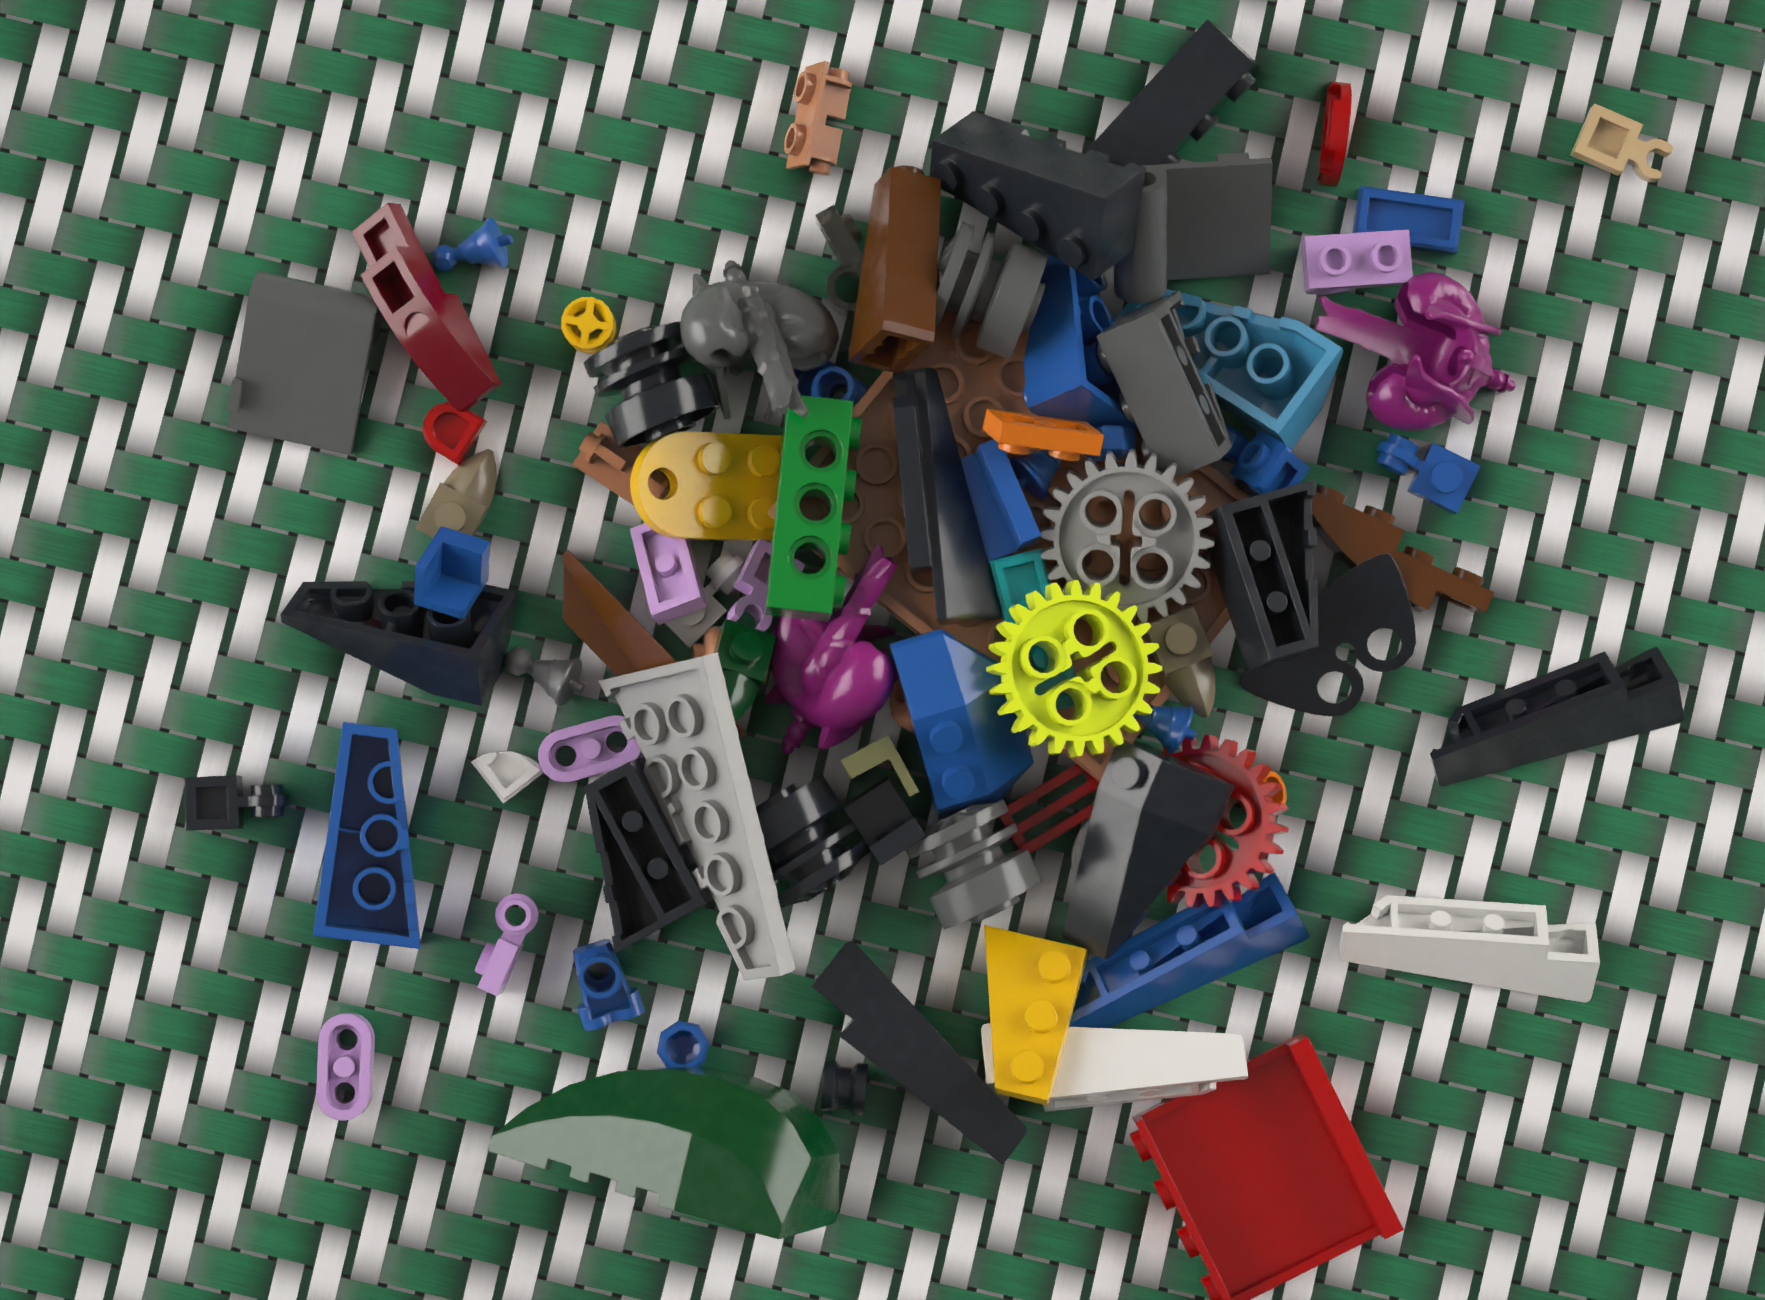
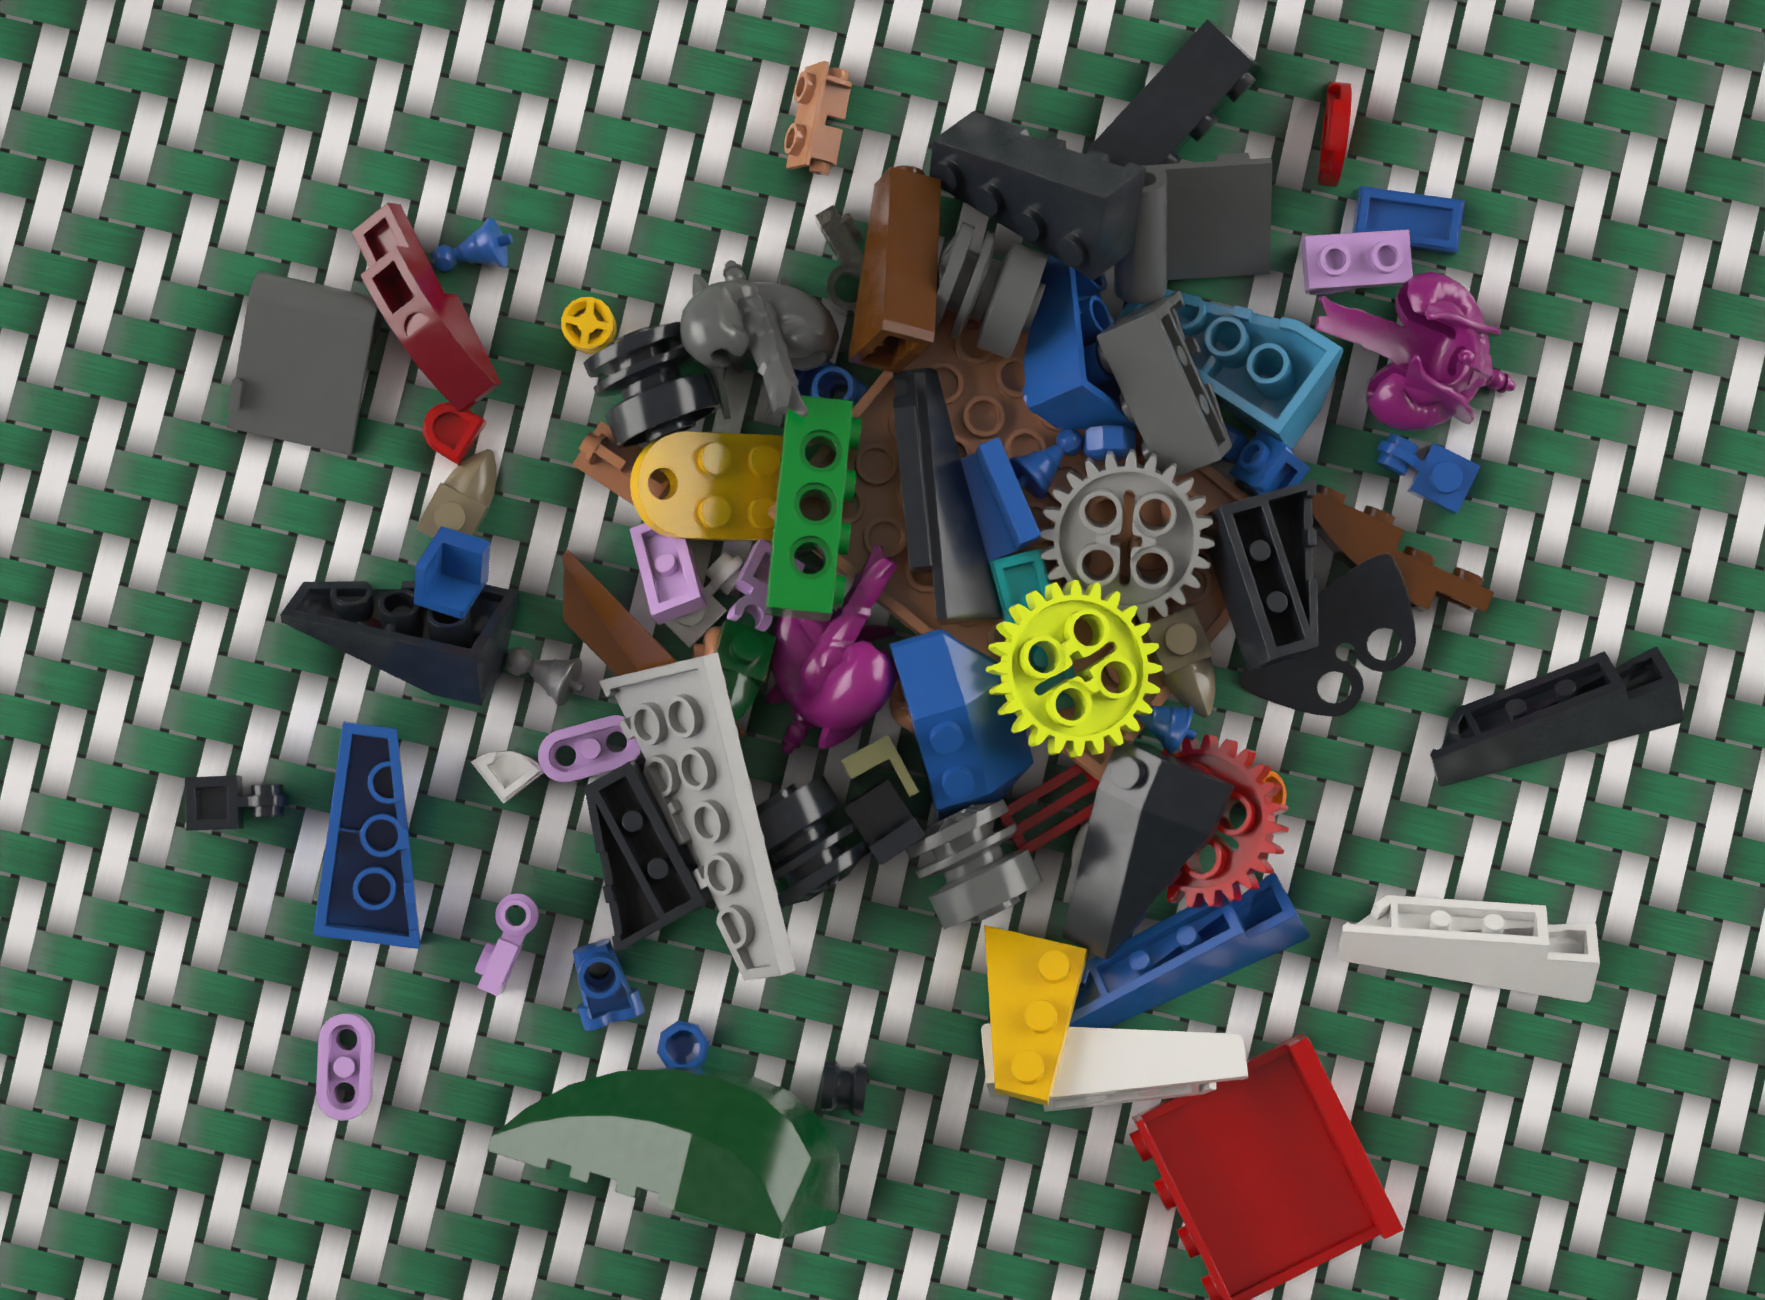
(913, 1052): black wedge -> none
(1061, 437): orange plate -> none
(1613, 141): tan plate -> none

